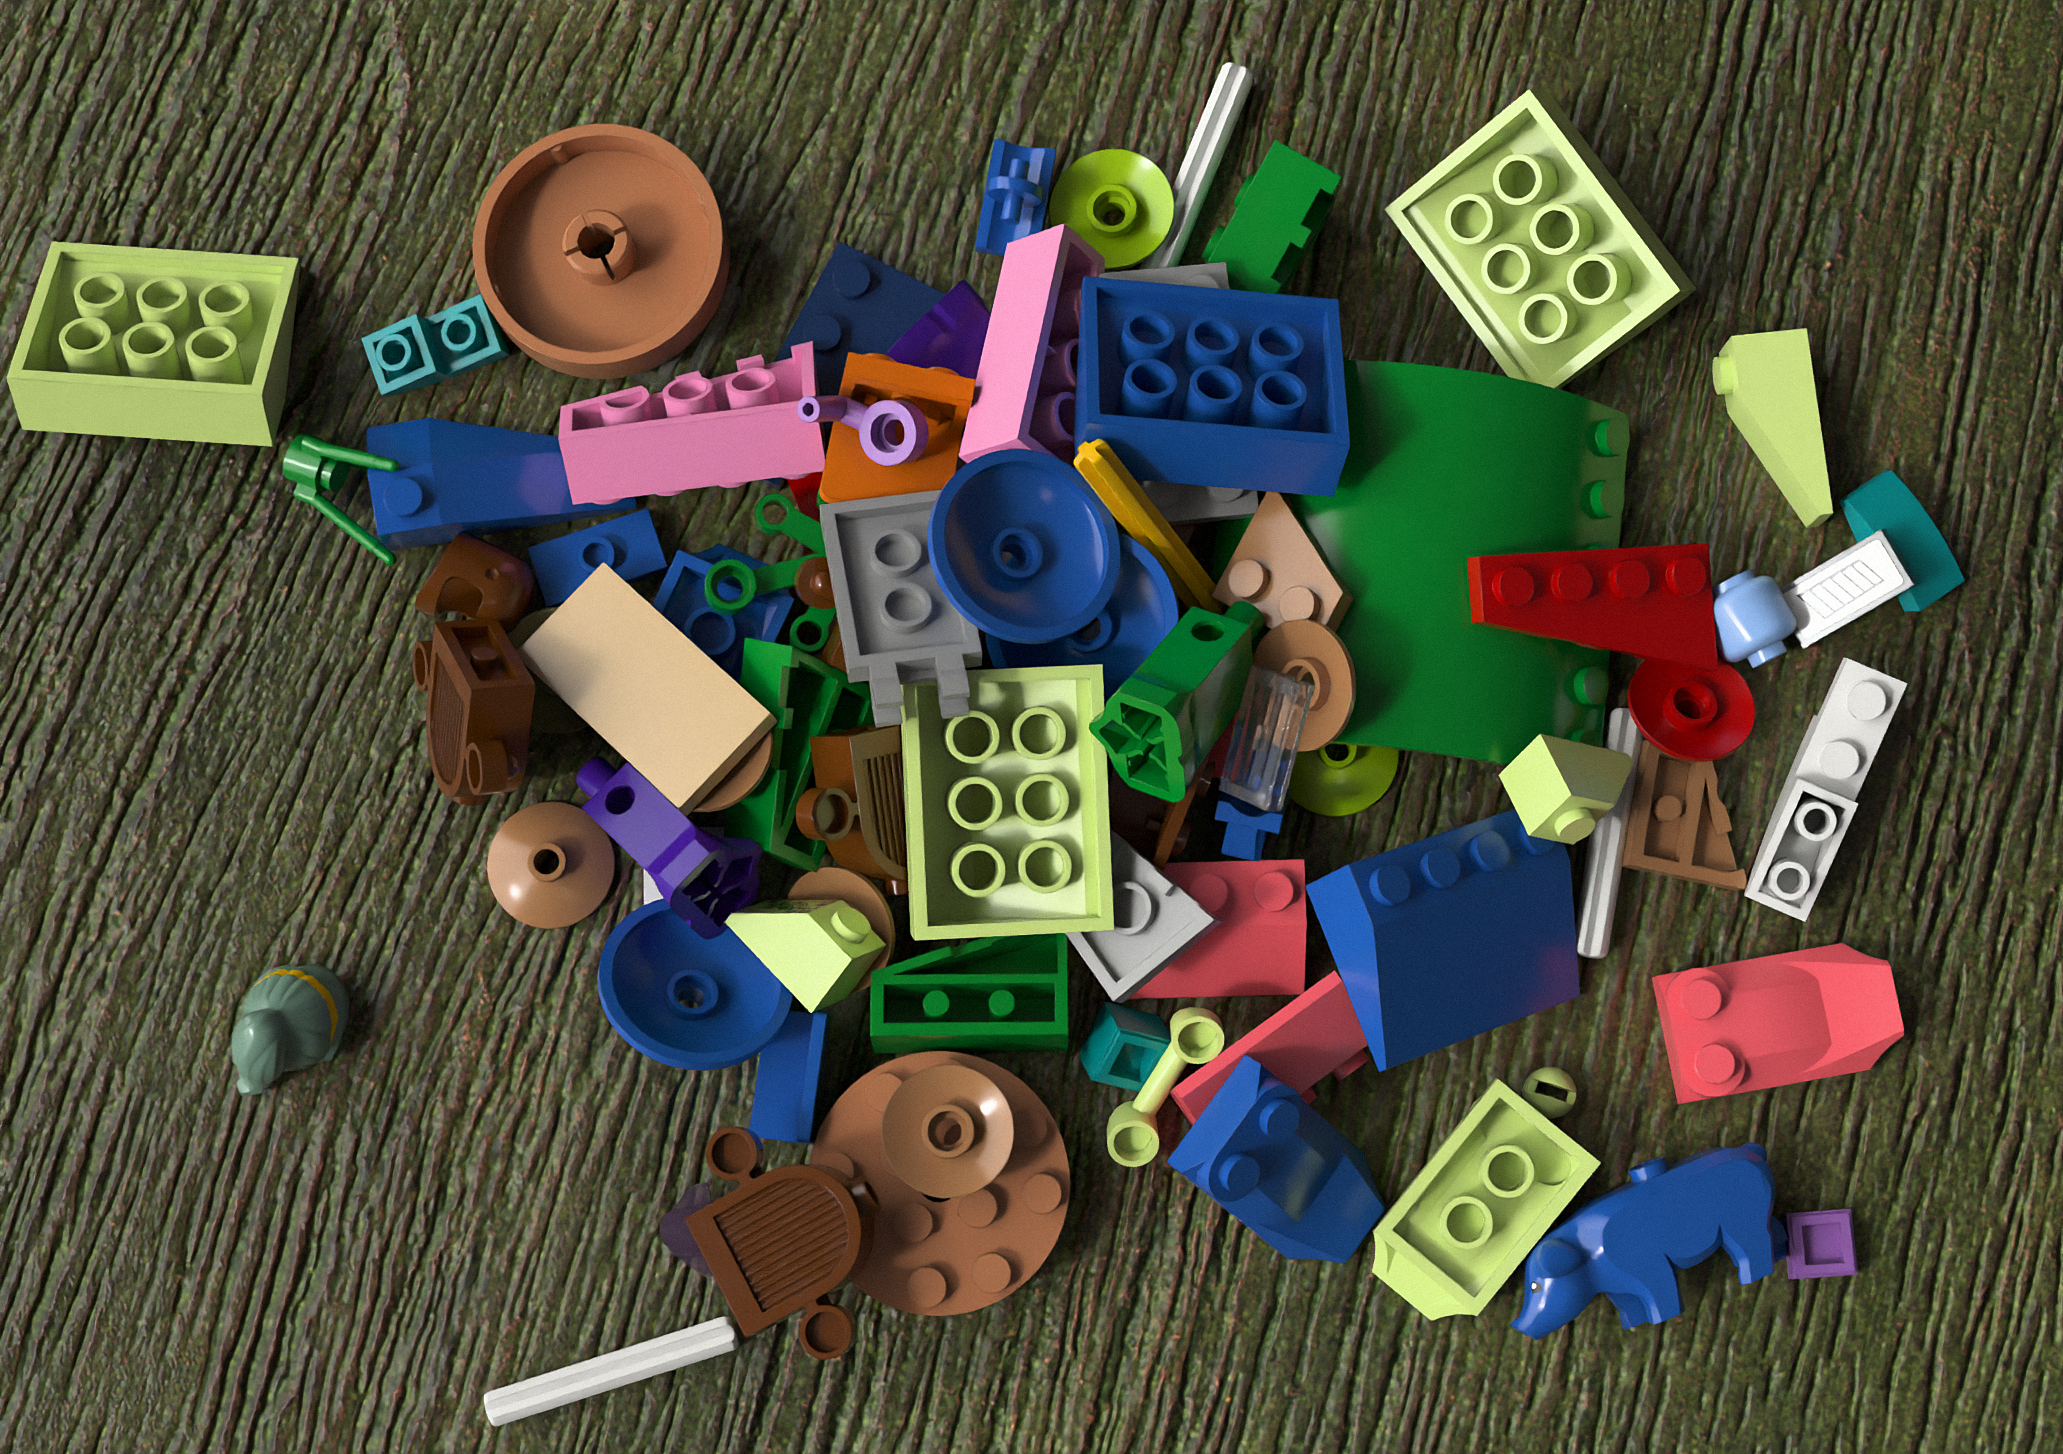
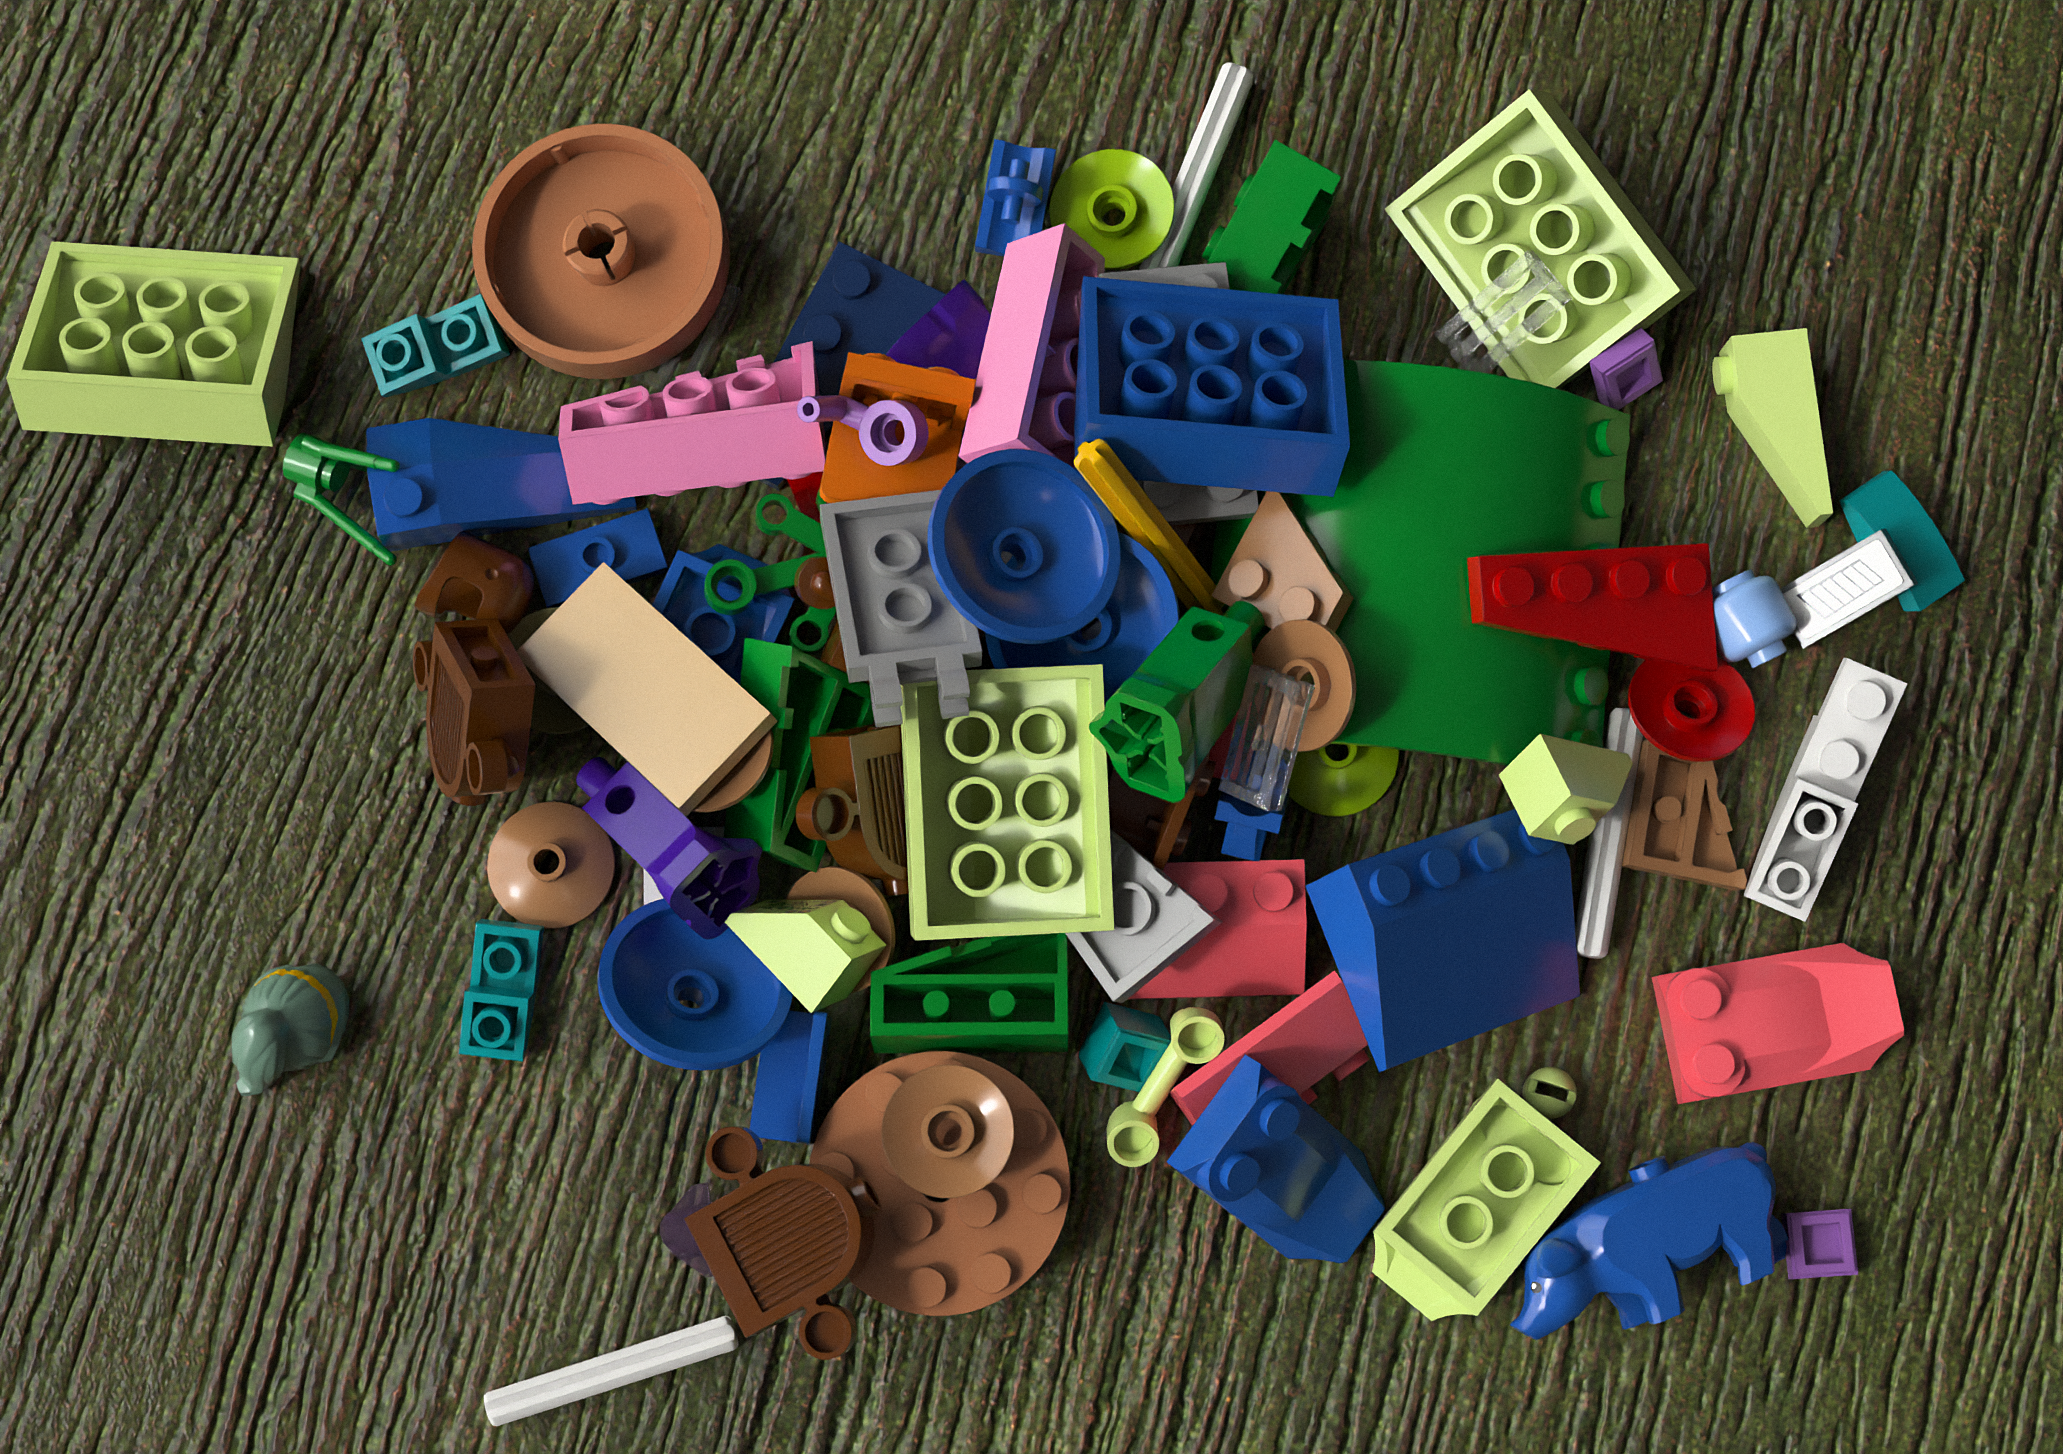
(501, 990): none -> teal slope
(1463, 349): none -> clear tile
(1626, 370): none -> medium lavender tile

